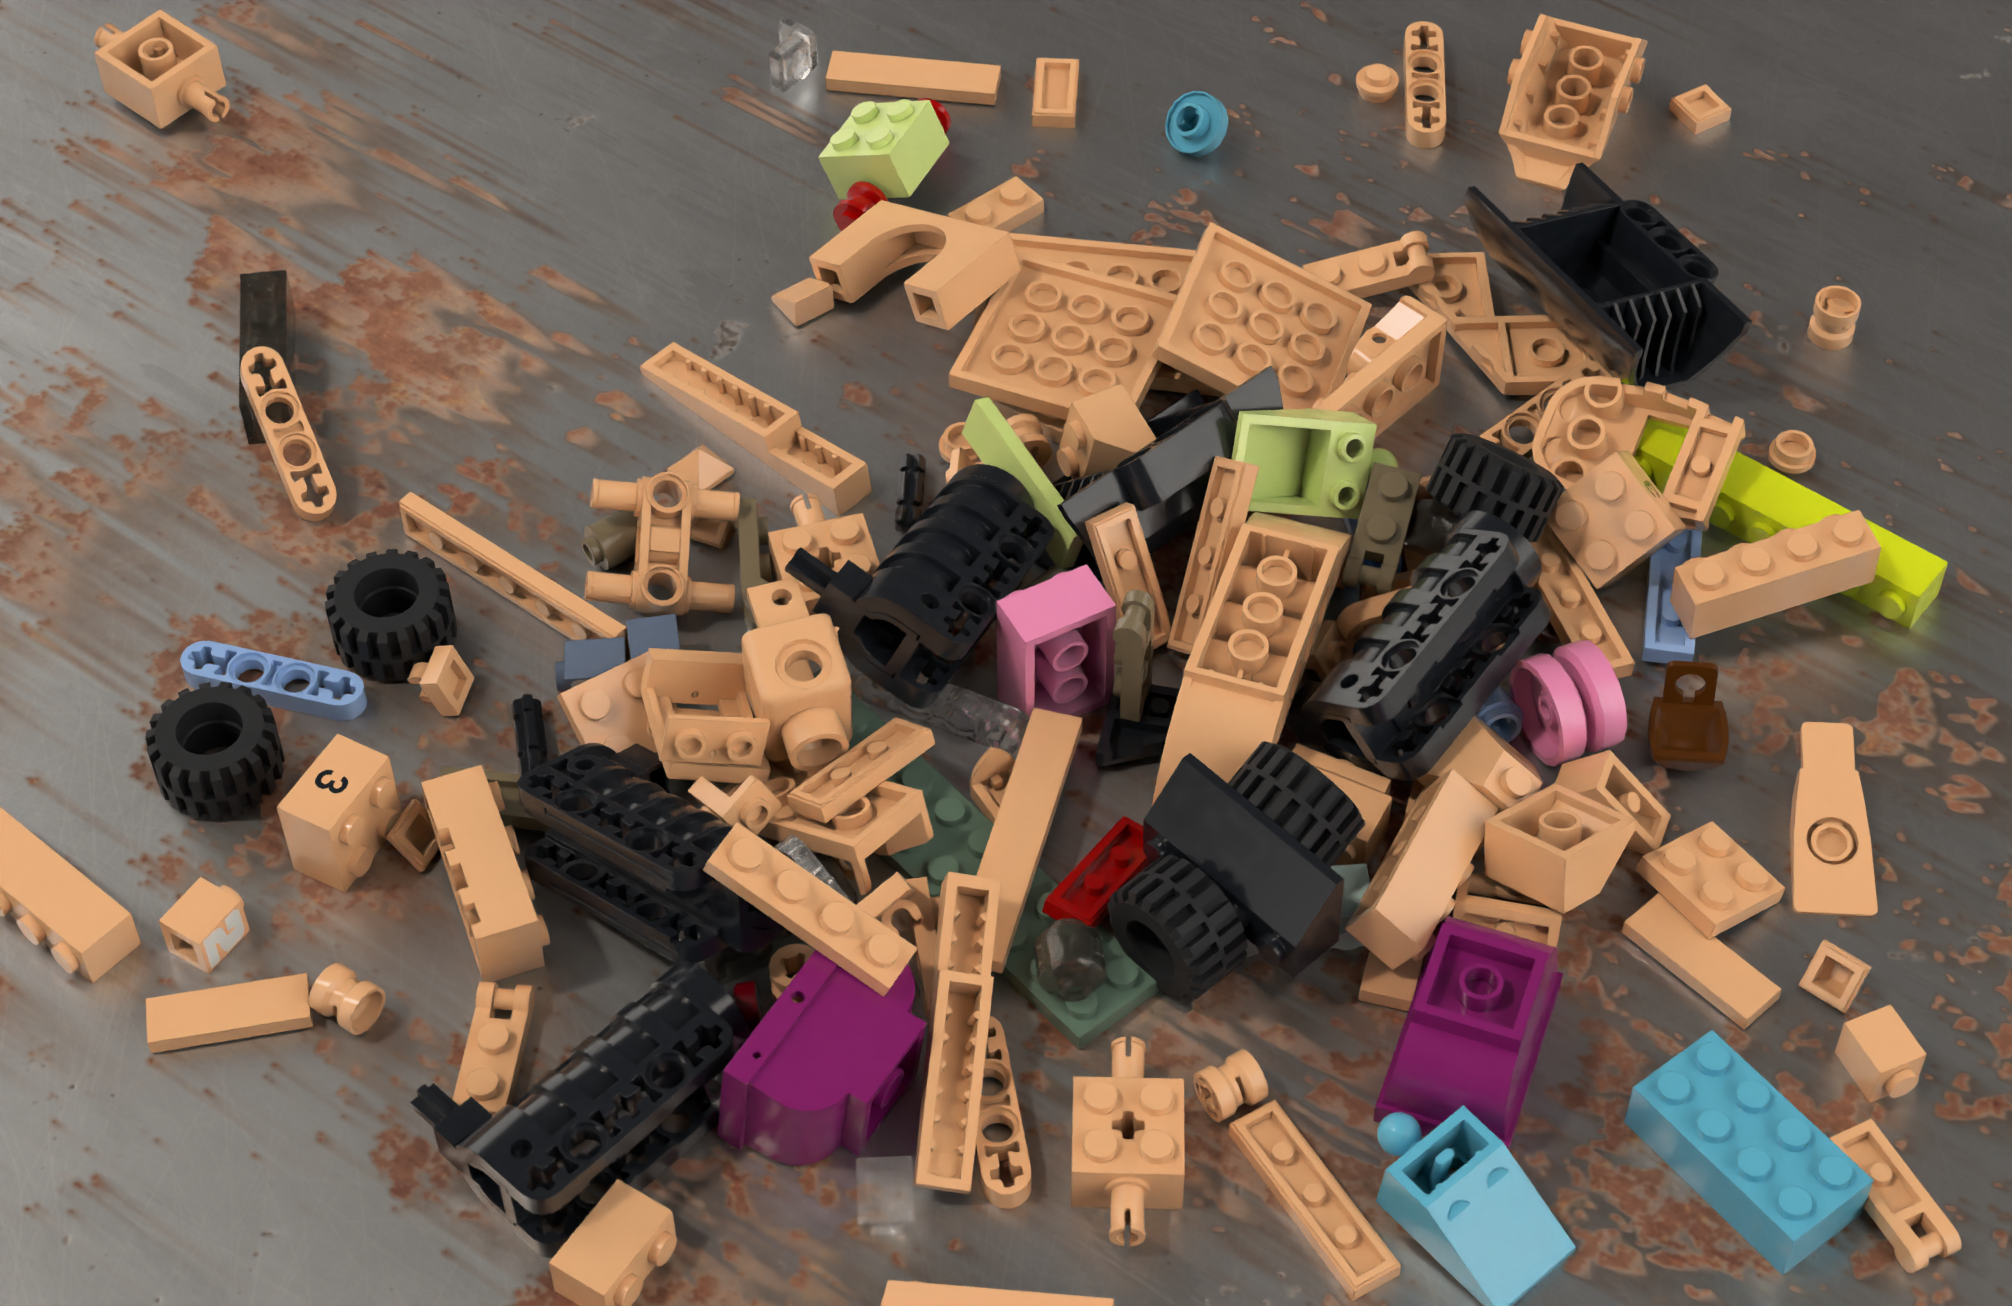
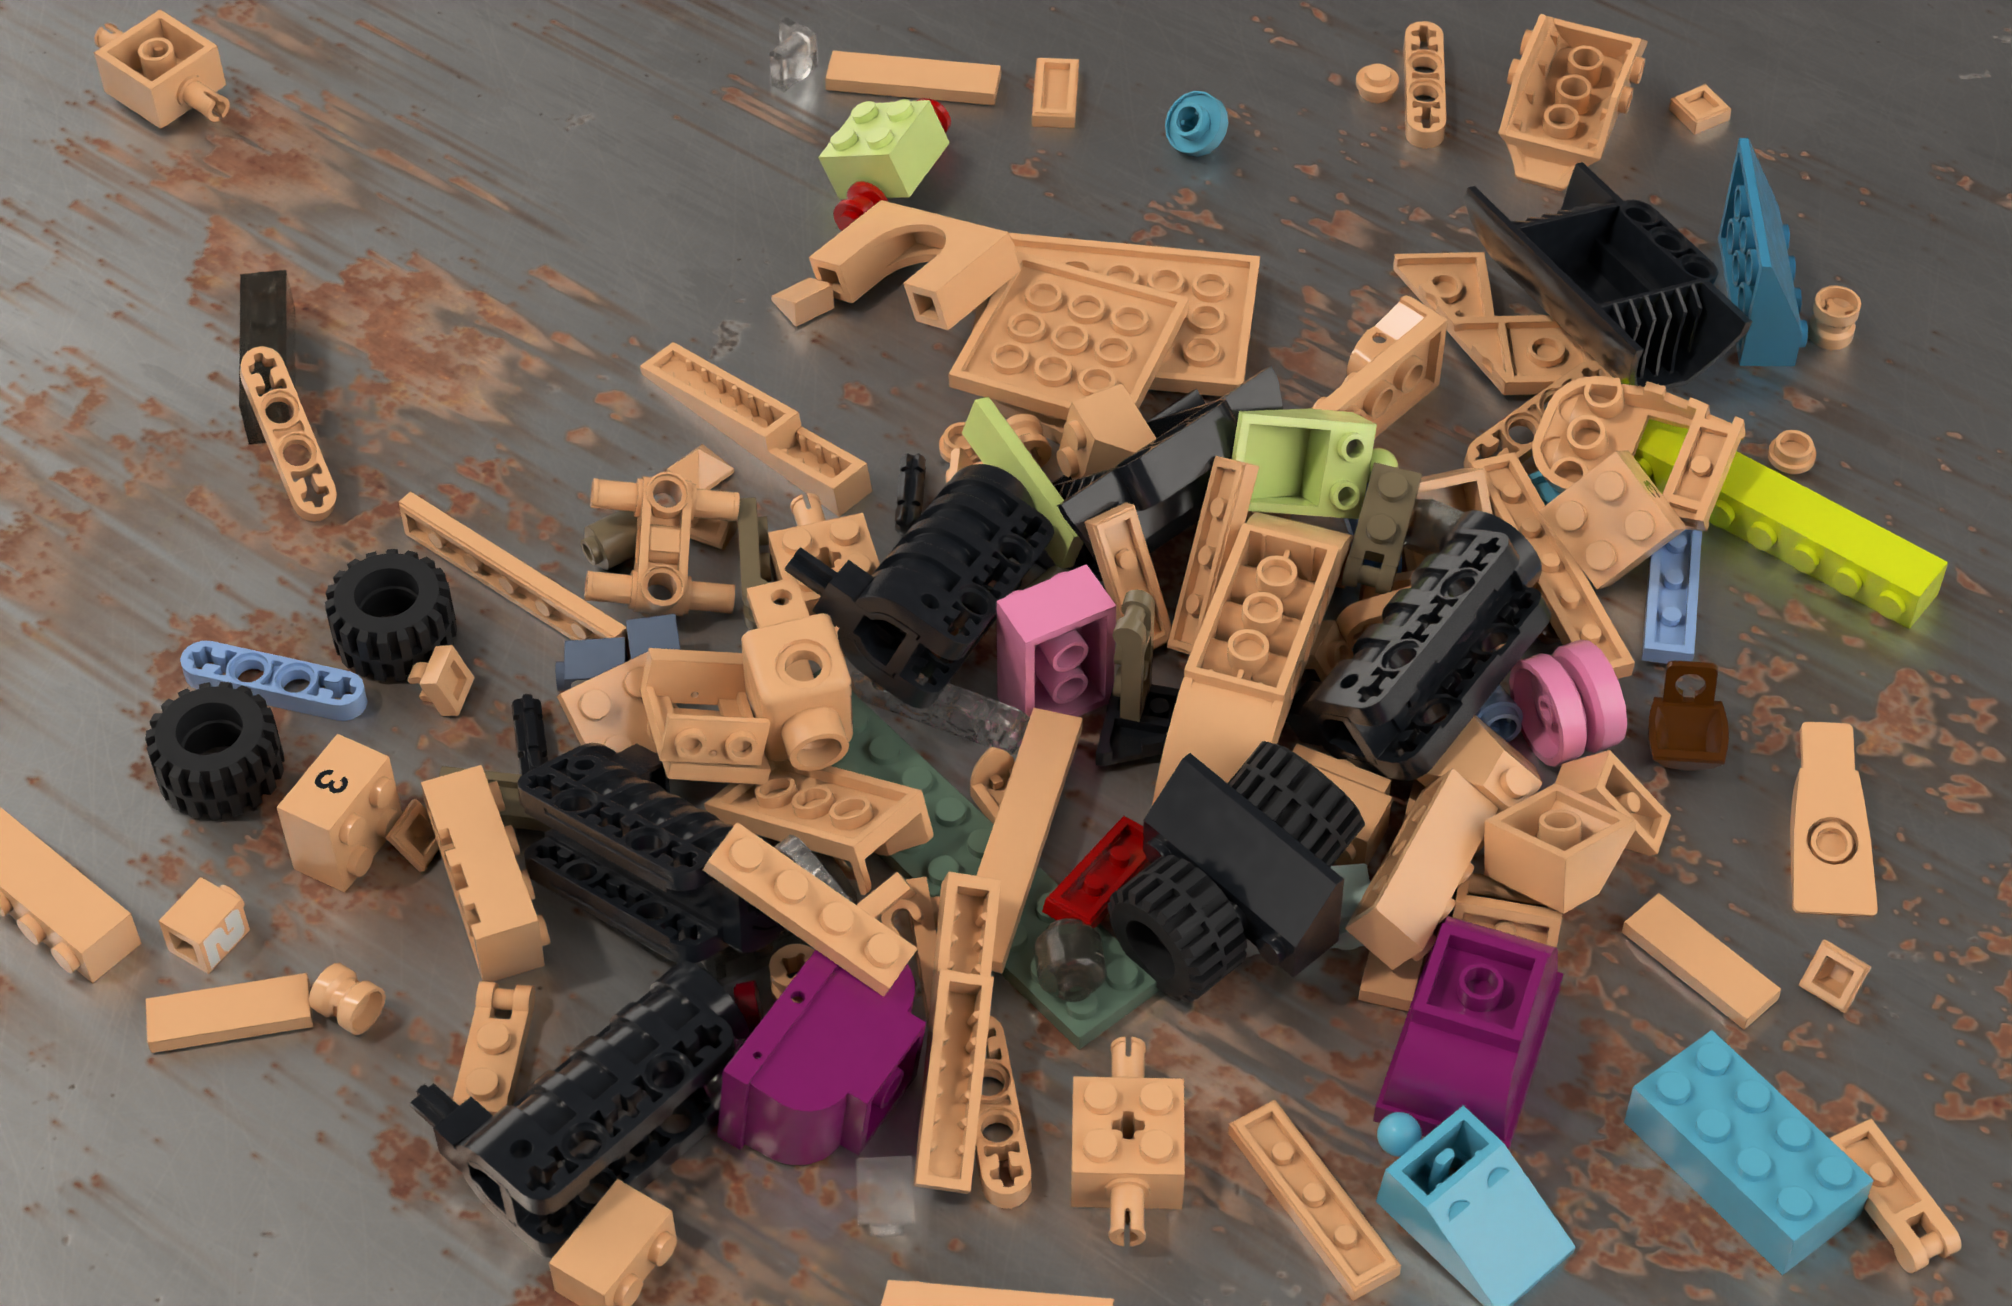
(749, 805): light nougat bracket -> none
(860, 770): light nougat tile -> none
(1003, 206): light nougat plate -> none
(1230, 1085): light nougat wheel -> none
(1259, 311): light nougat plate -> none
(1375, 268): light nougat plate -> none
(1495, 481): black tyre -> none
(1710, 879): light nougat plate -> none
(1758, 266): none -> dark azure slope
(1774, 573): light nougat brick -> none
(1880, 1054): light nougat brick -> none

